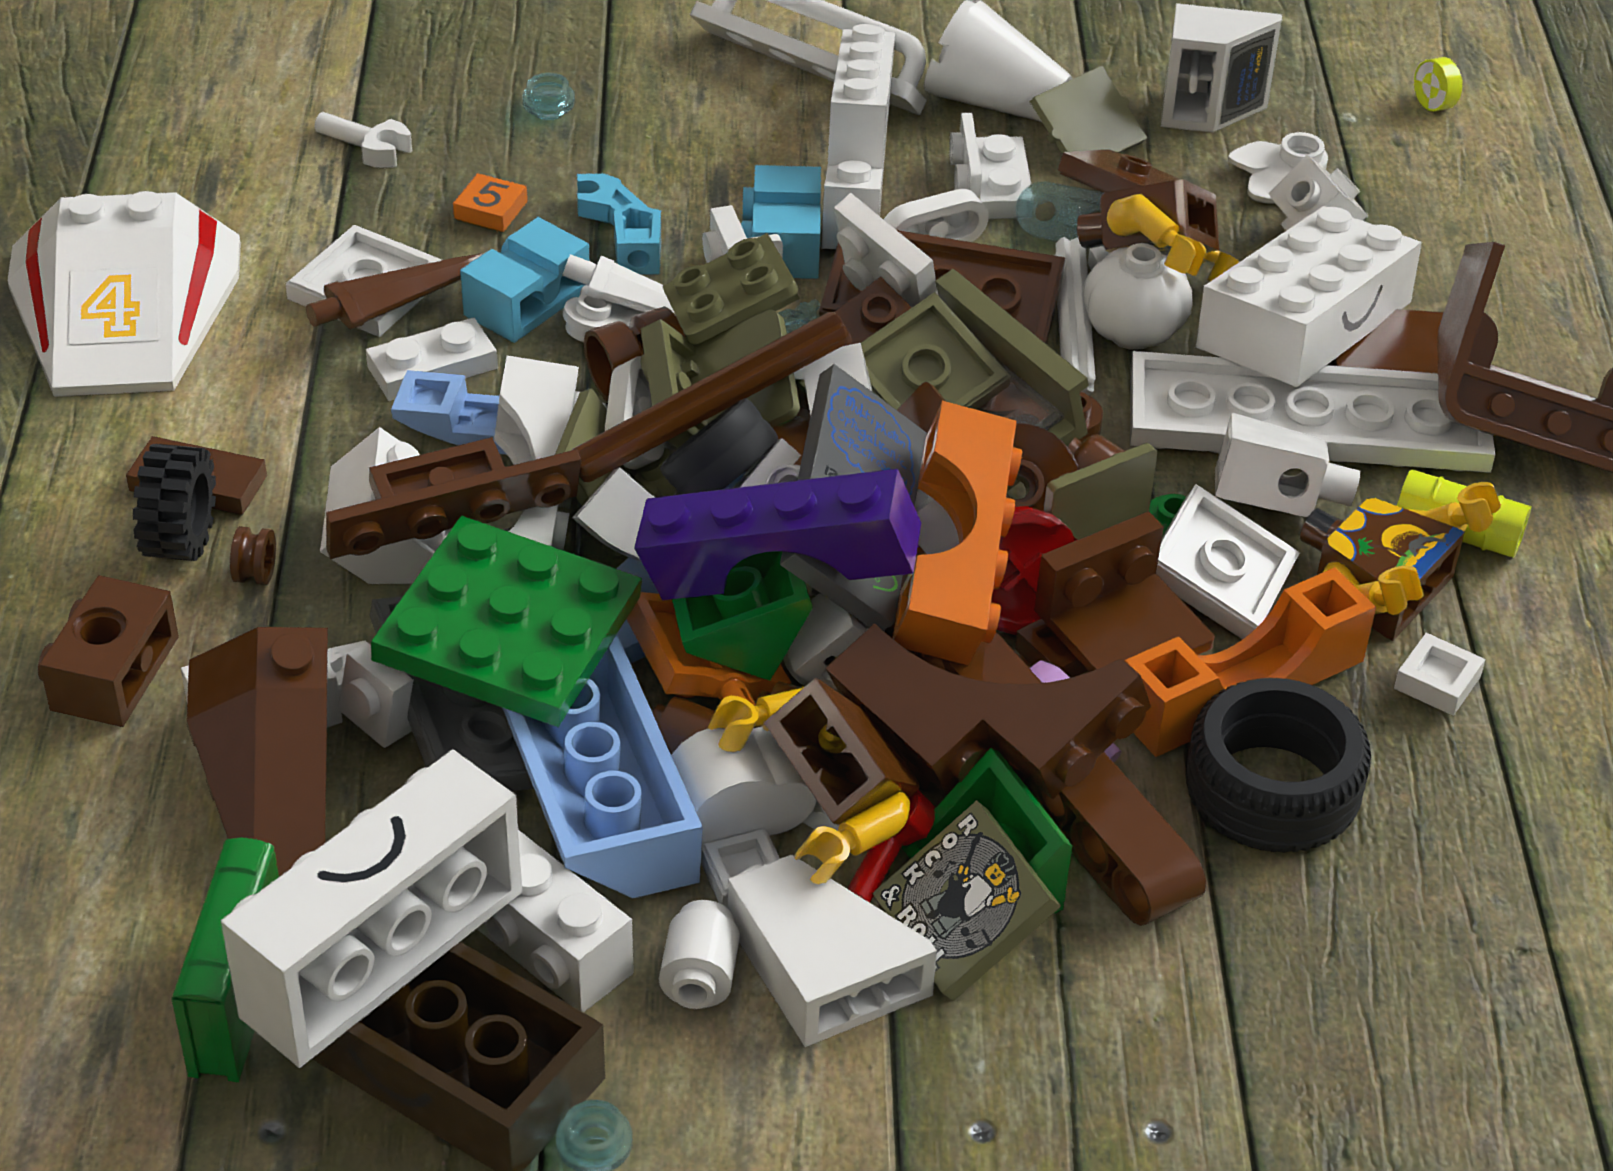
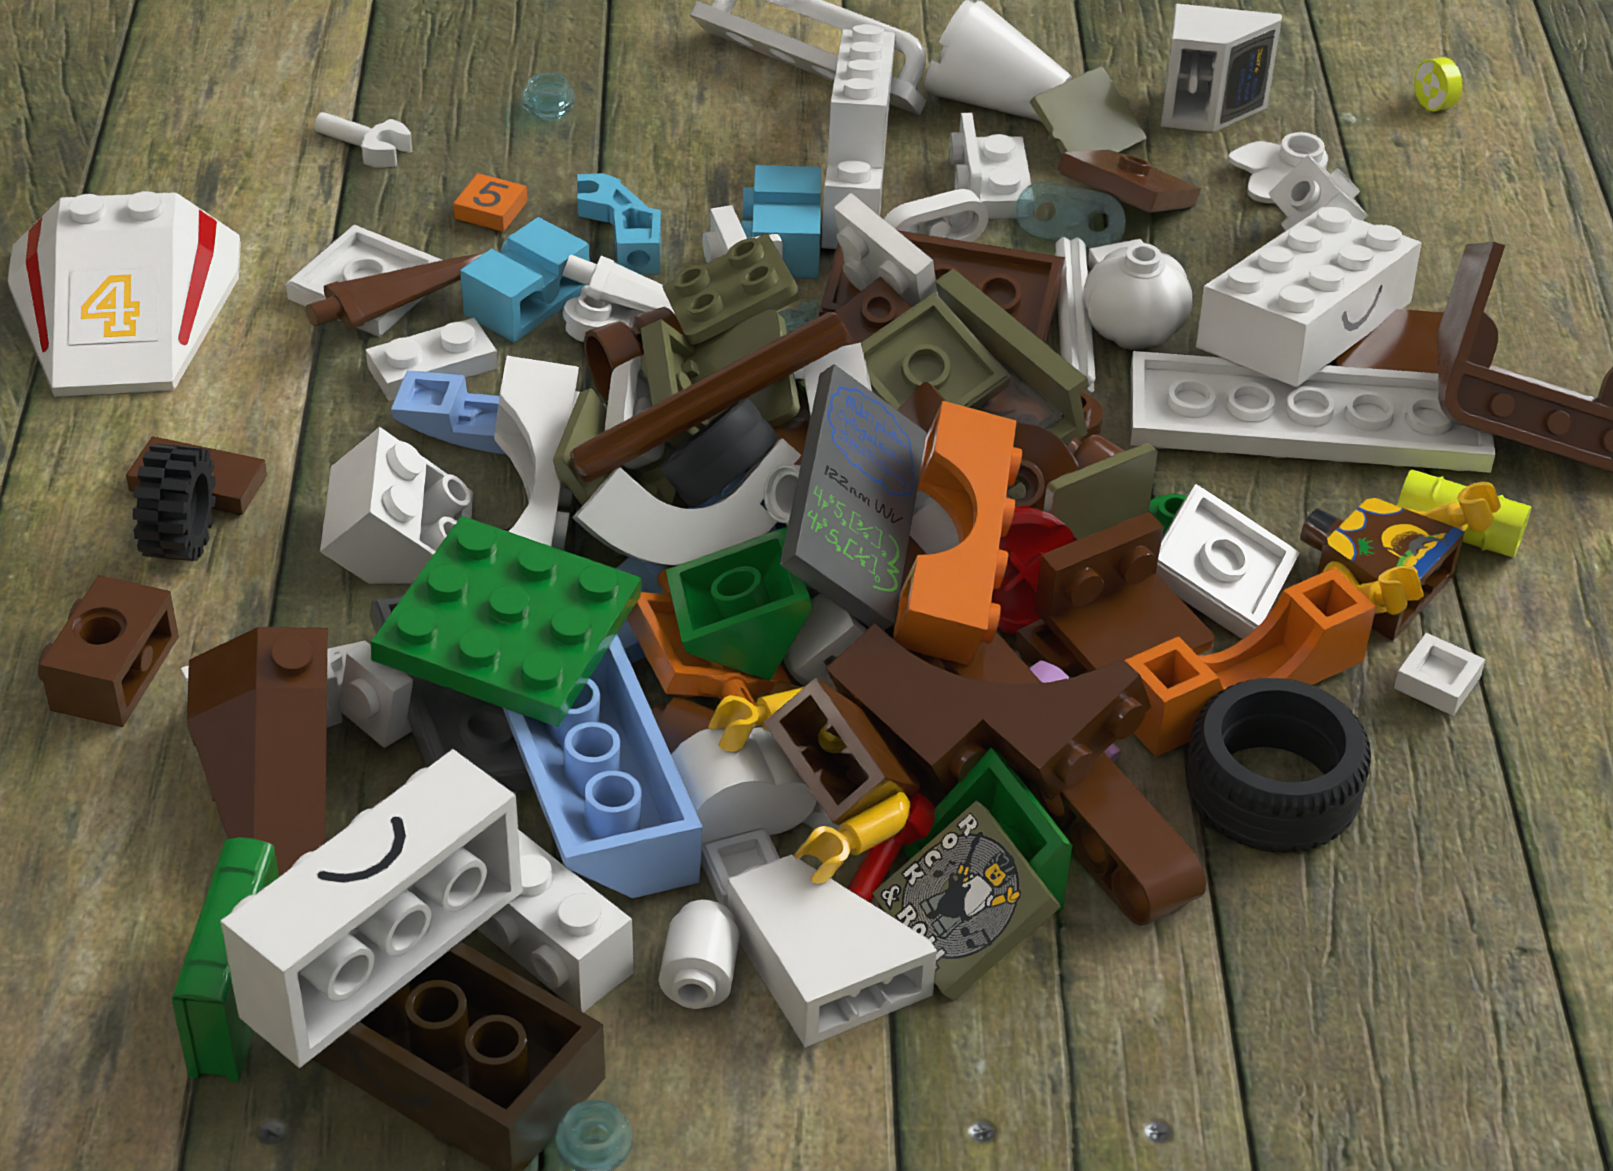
(253, 555): reddish brown bush -> none
(433, 490): reddish brown bracket -> none
(849, 521): dark purple arch -> none
(1168, 215): torso -> none
(1258, 455): white torso -> none

